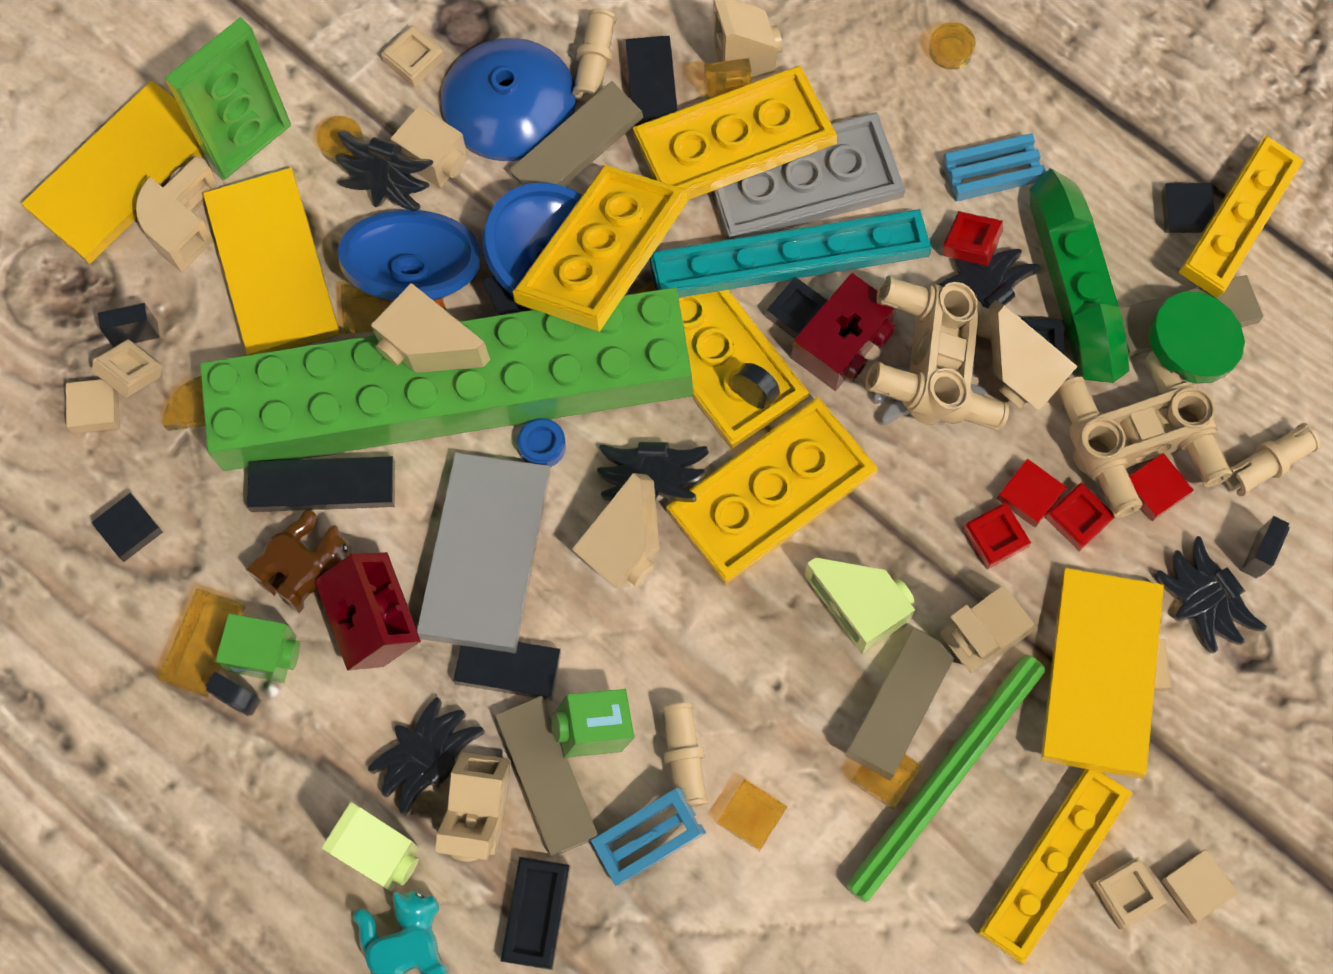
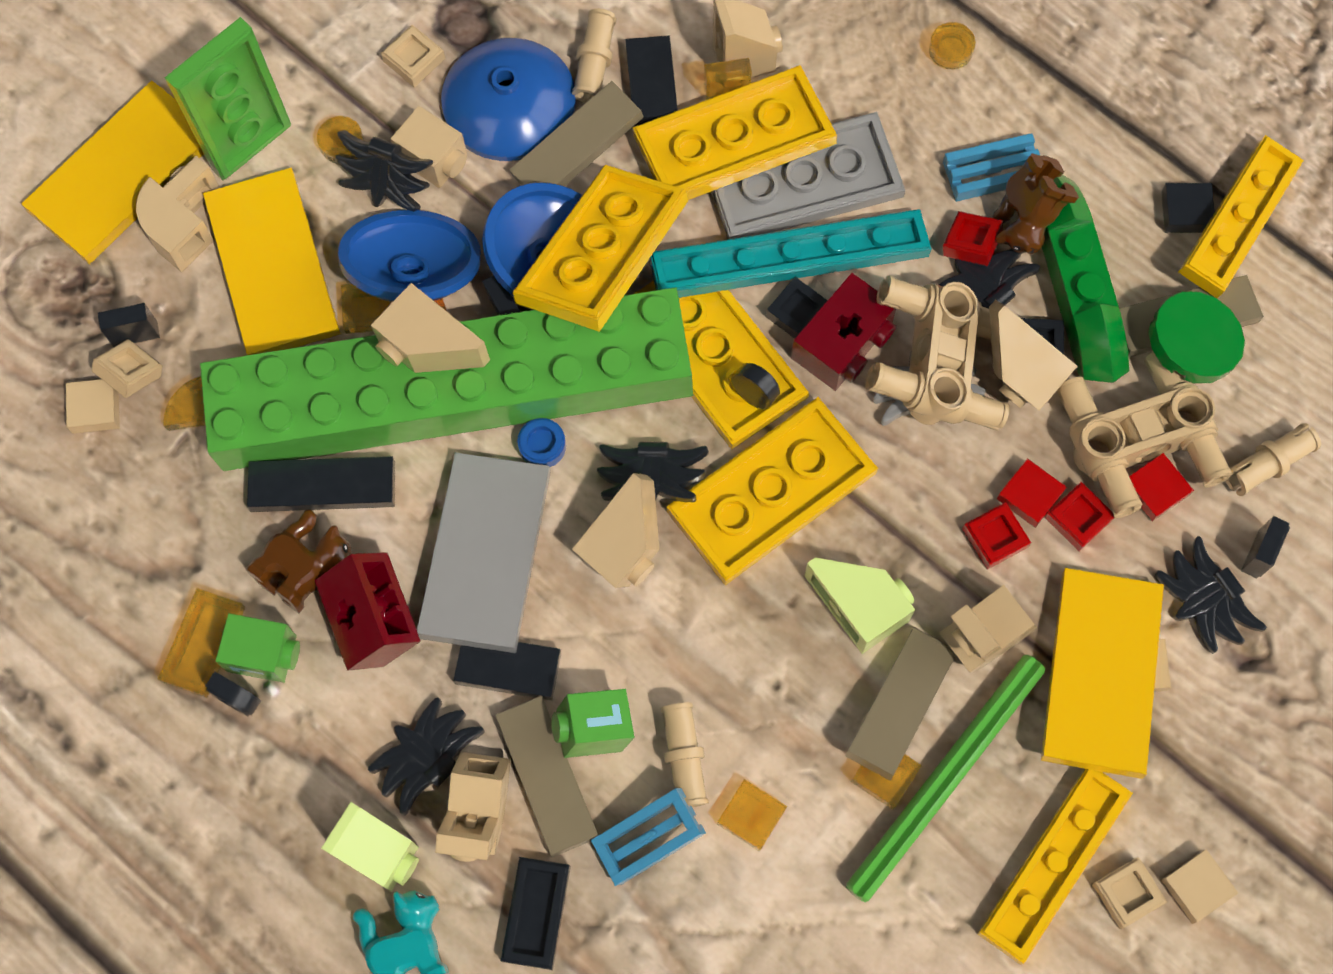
(127, 527): black tile -> none
(1036, 202): none -> reddish brown animal

